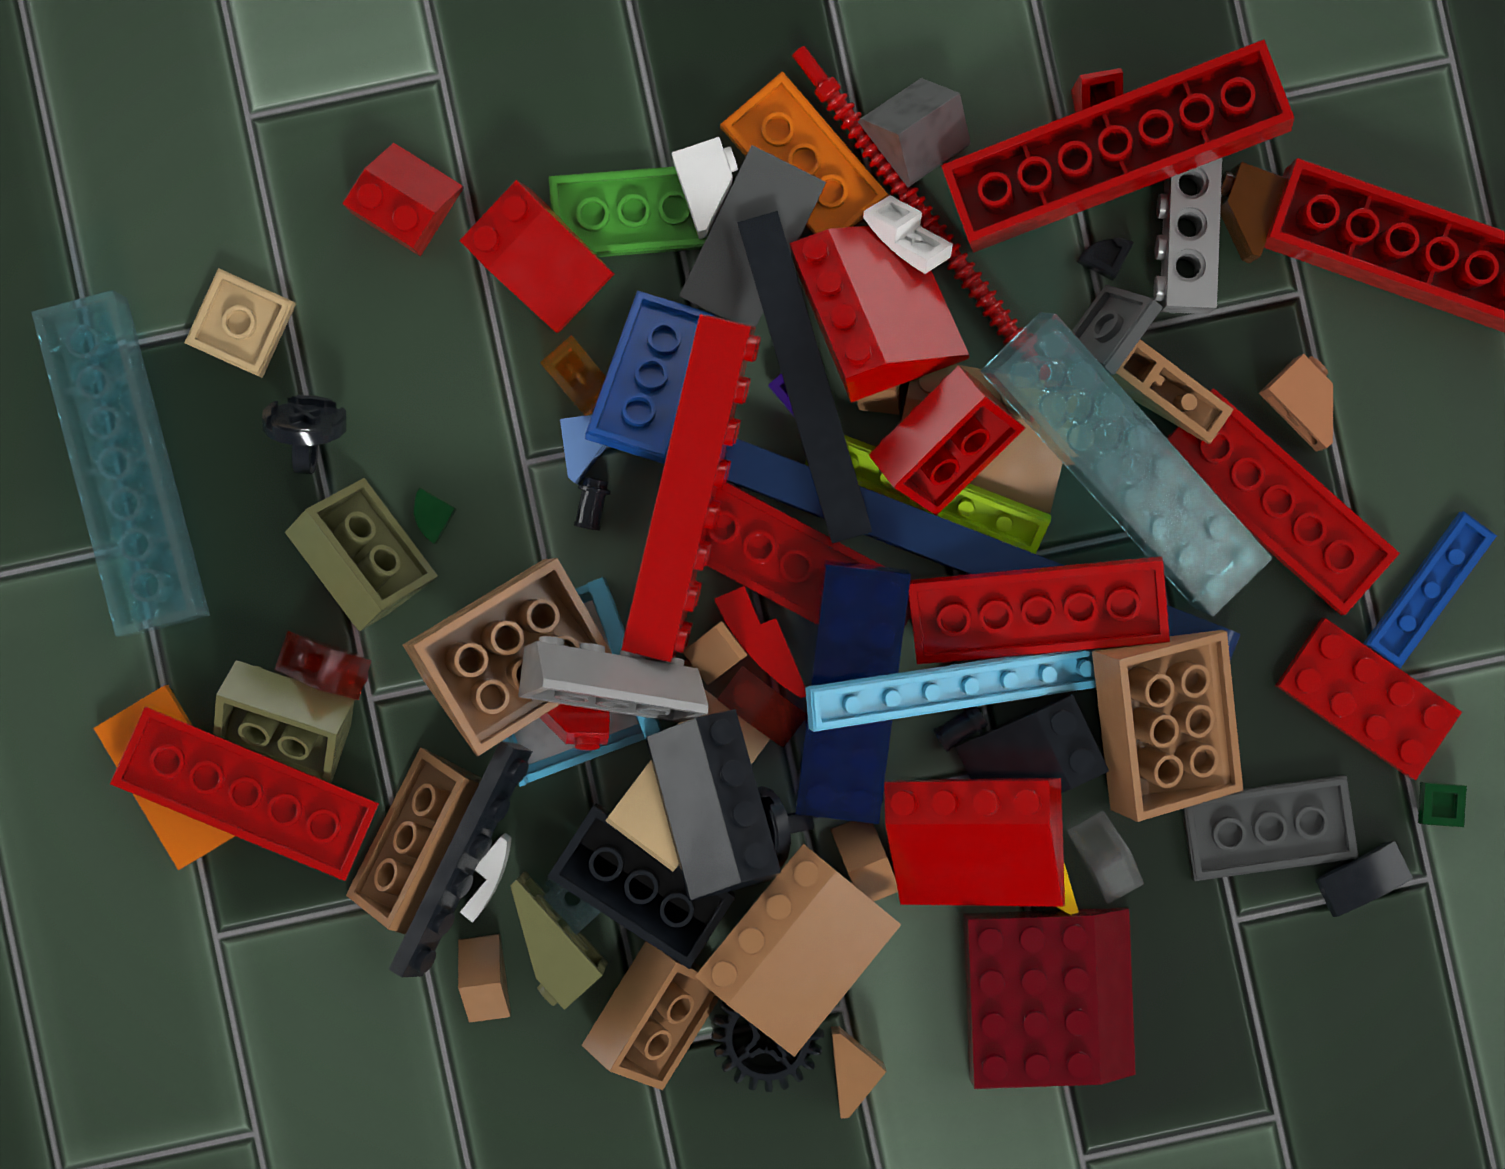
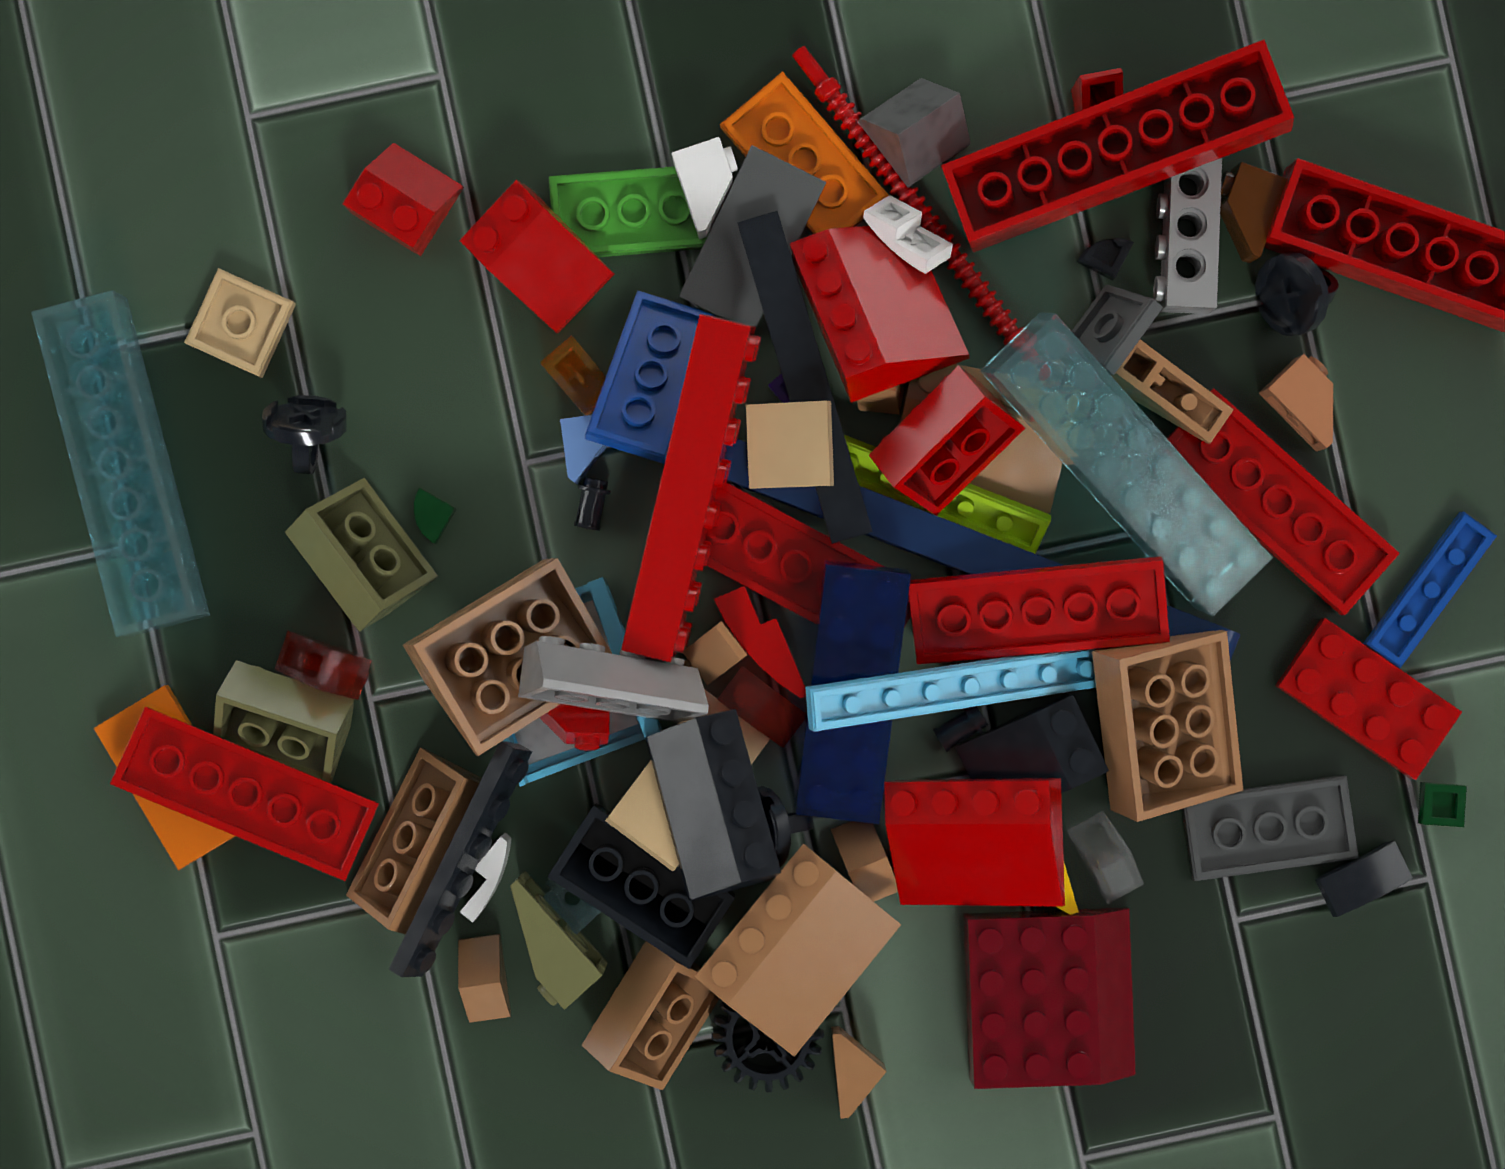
(789, 444): none -> tan tile
(1294, 293): none -> black tile

